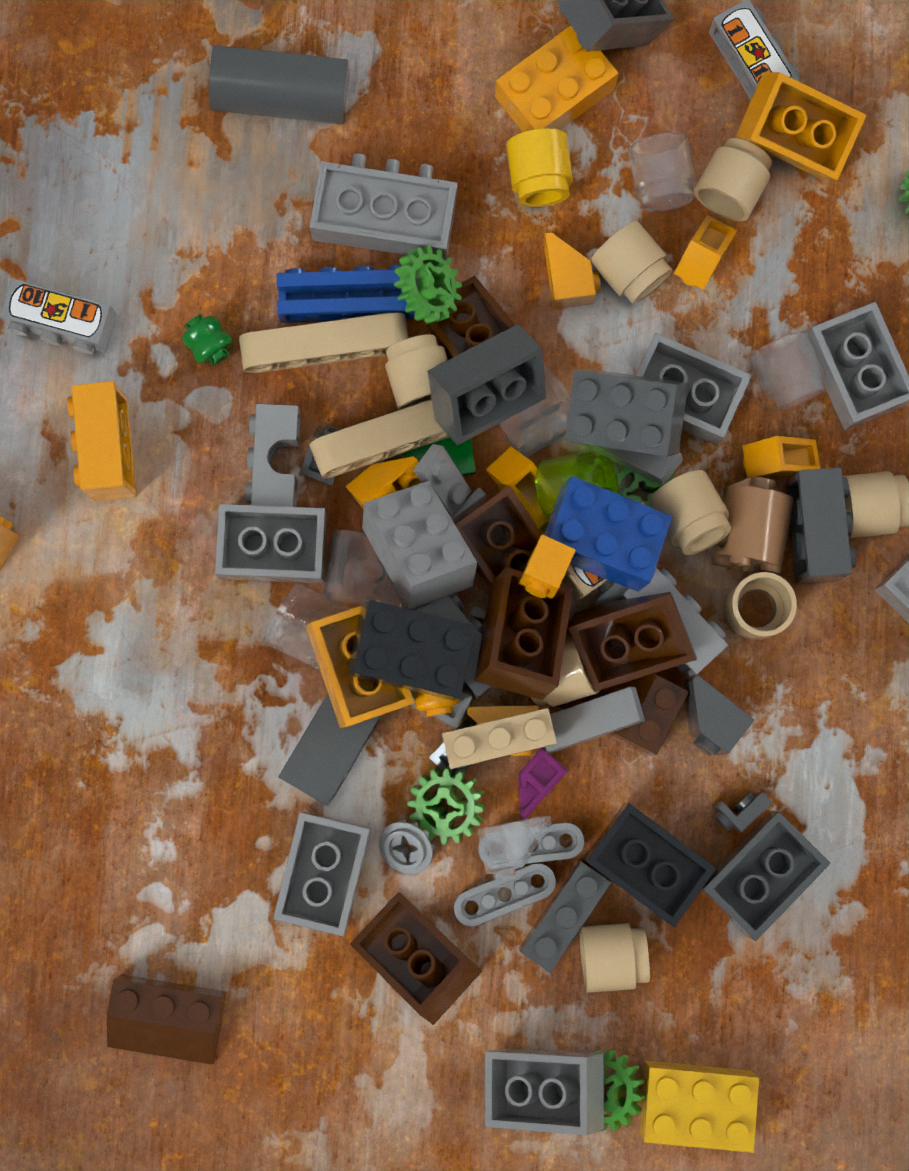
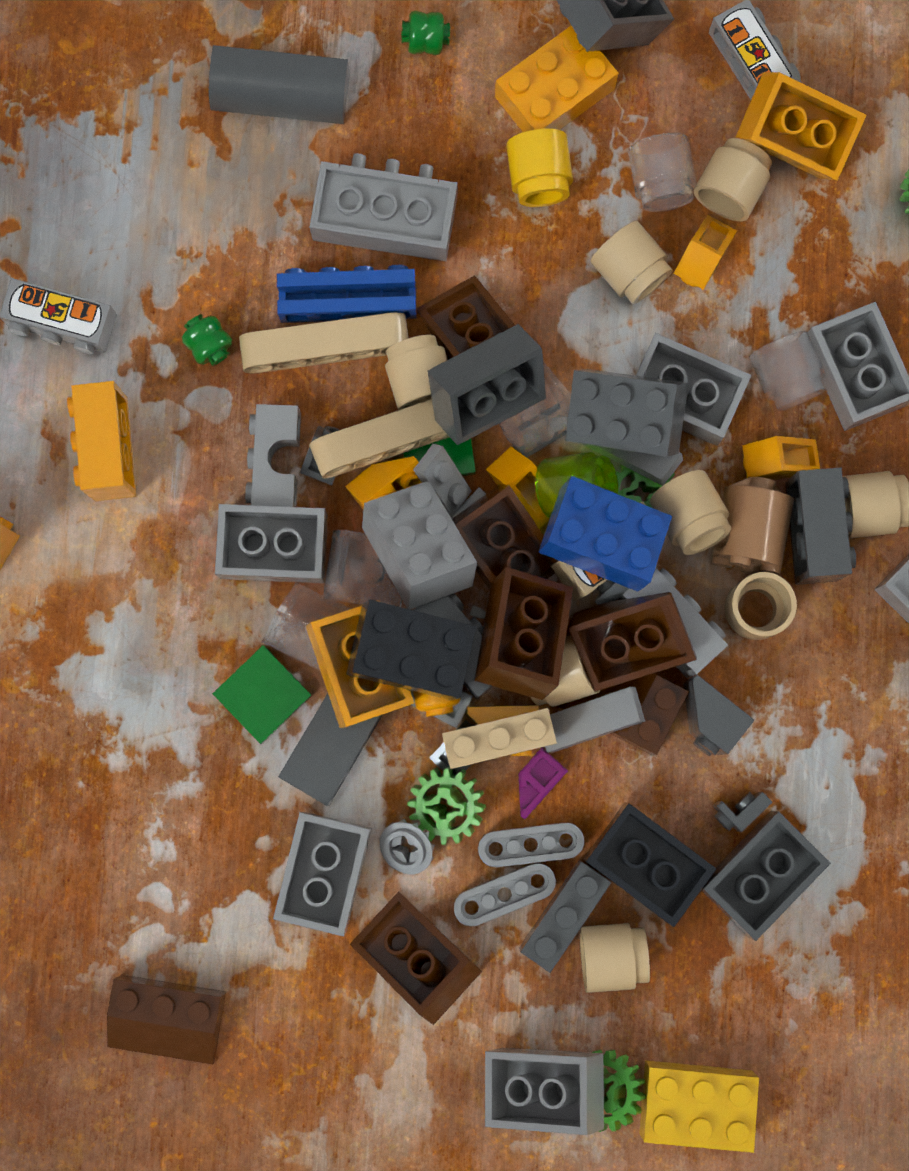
(262, 694): none -> green tile
(425, 32): none -> green piece
(428, 284): bright green gear -> none
(510, 844): clear slope -> none
(546, 567): light orange slope -> none
(569, 274): light orange slope -> none

